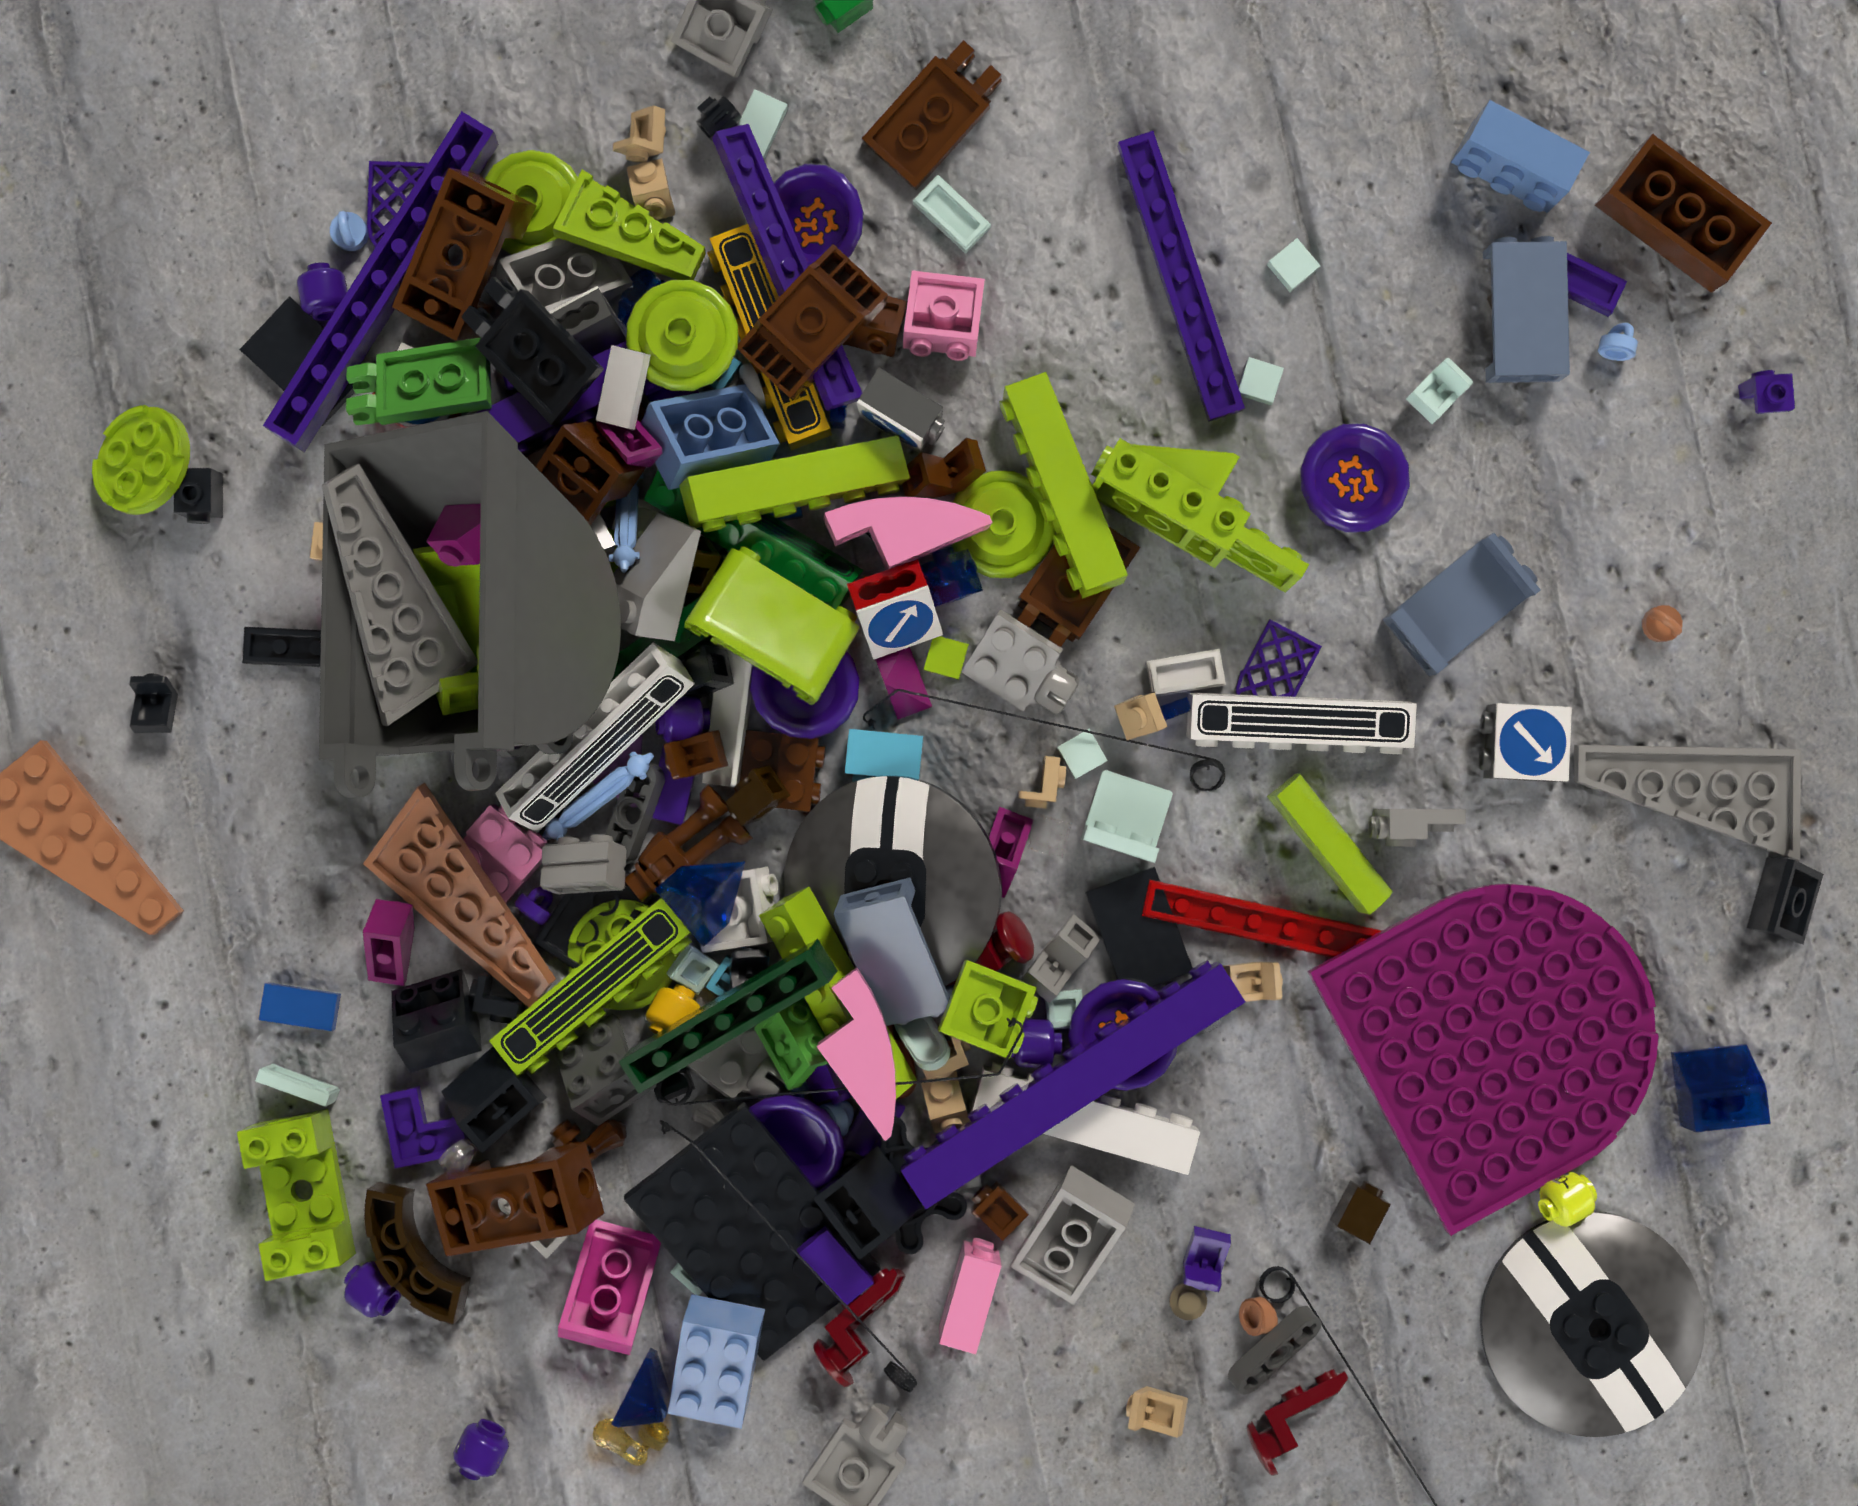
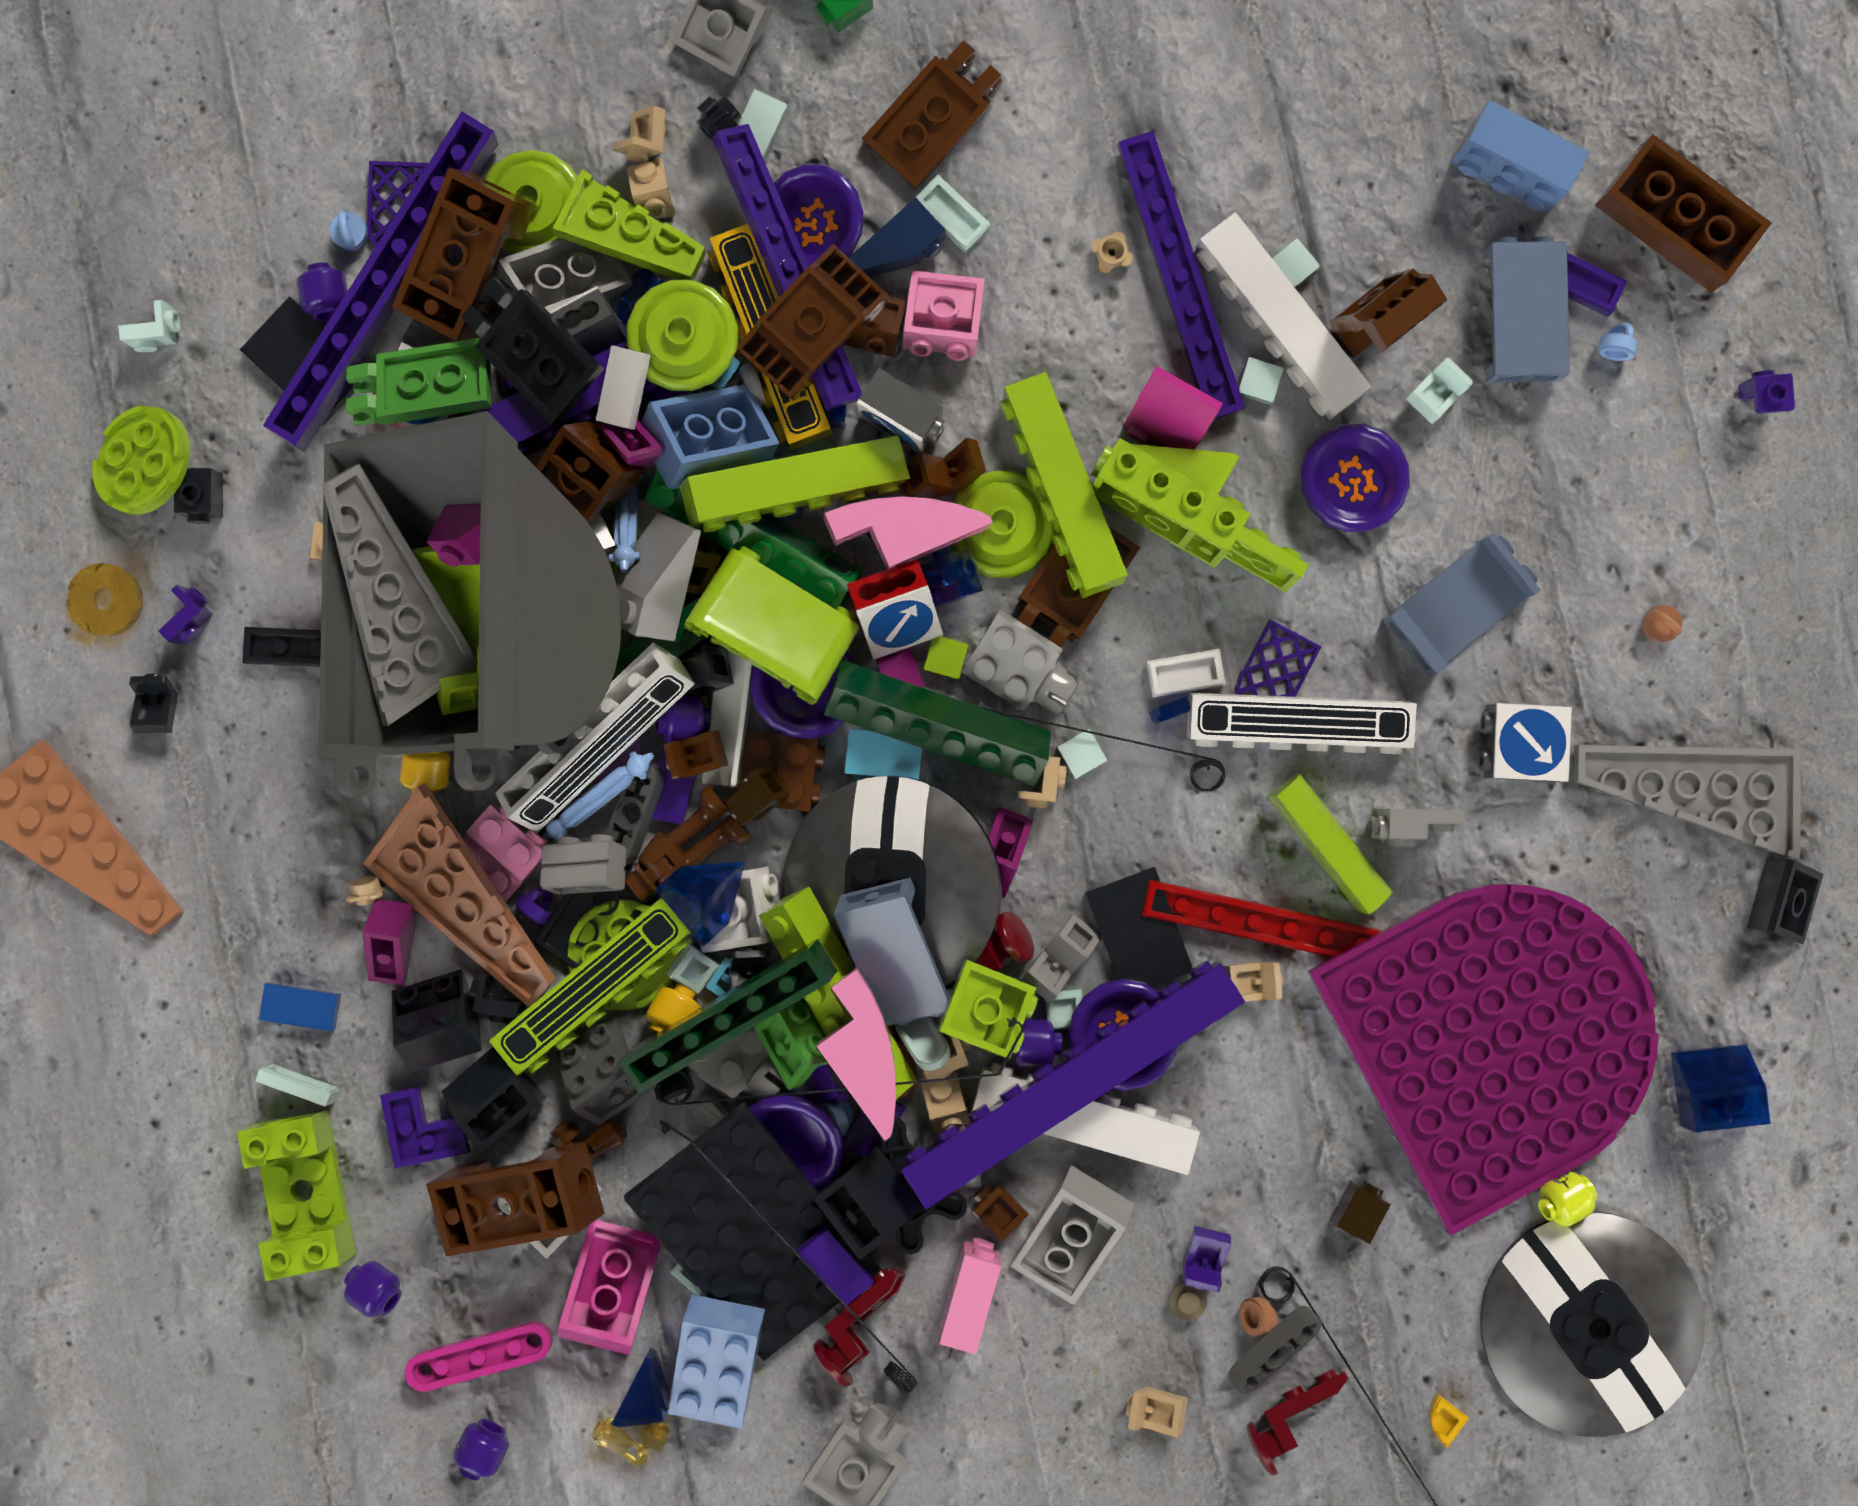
(125, 605): none -> clear yellow tile
(149, 335): none -> light aqua bracket
(188, 621): none -> dark purple bracket
(365, 890): none -> tan plate
(406, 1260): dark brown brick -> none
(425, 768): none -> yellow head
(458, 1156): clear tile -> none
(478, 1356): none -> dark pink plate
(901, 241): none -> dark blue slope
(938, 723): none -> dark green brick
(1111, 242): none -> tan plate
(1127, 816): light aqua bracket -> none
(1140, 716): tan bracket -> none
(1171, 413): none -> dark pink slope
(1282, 317): none -> white brick
(1387, 312): none -> reddish brown plate
(1445, 1419): none -> yellow tile

